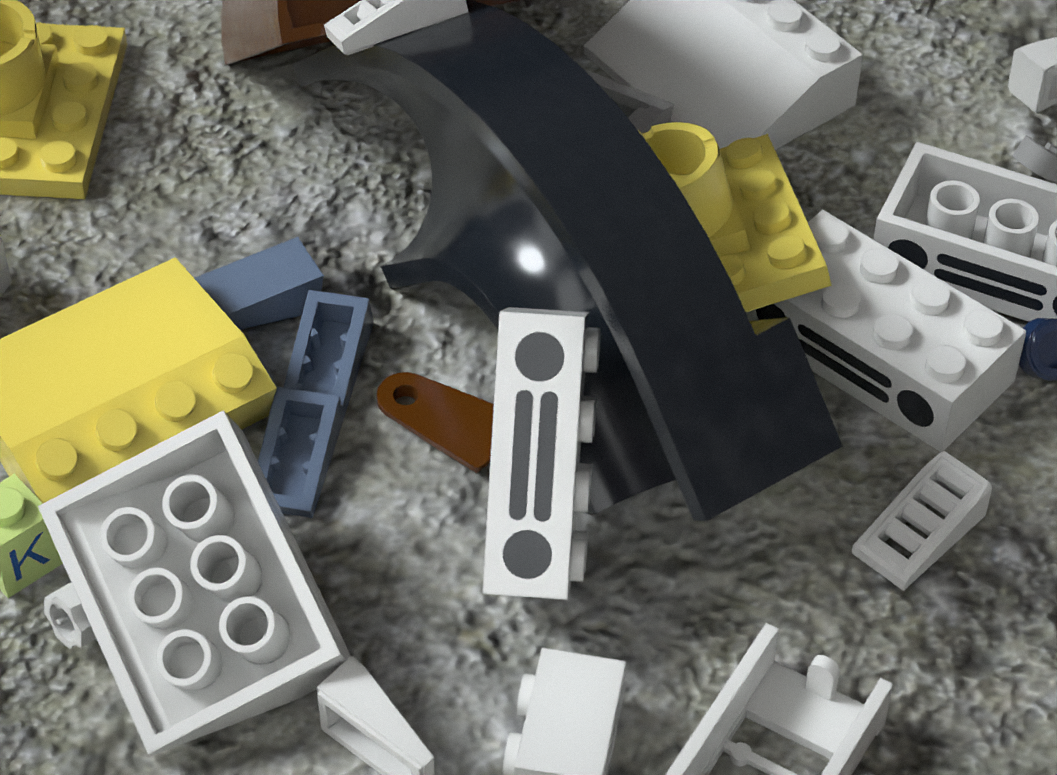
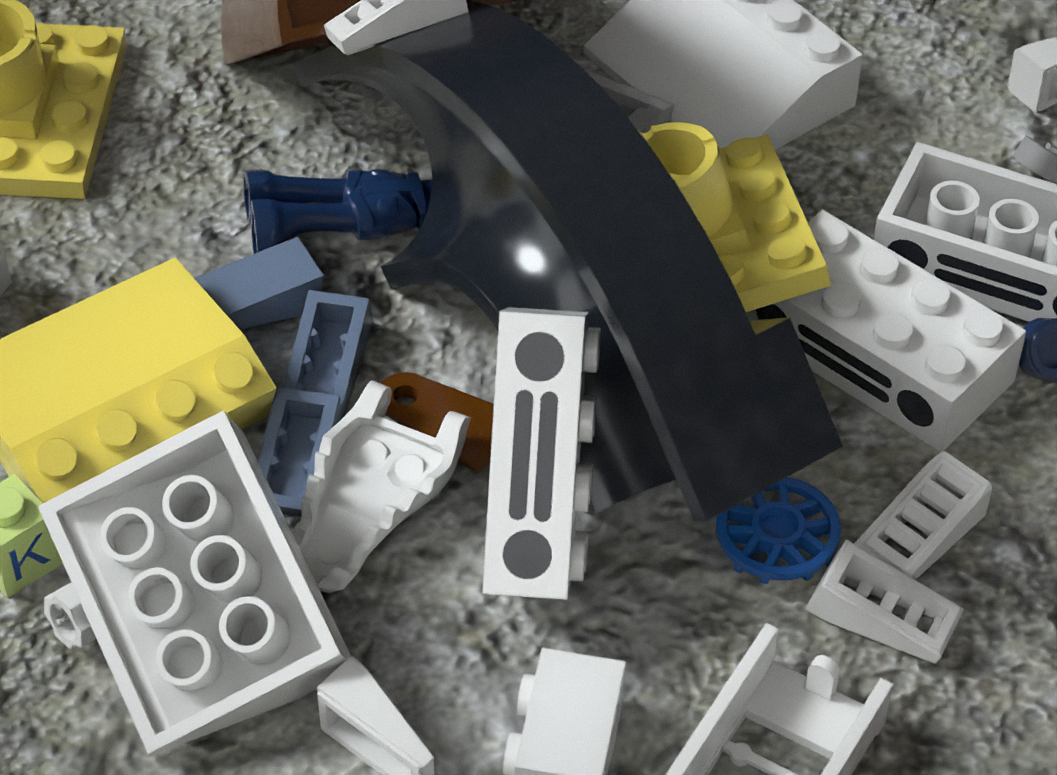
(360, 204): none -> dark blue piece
(368, 483): none -> white animal
(780, 531): none -> blue wheel
(858, 614): none -> white slope

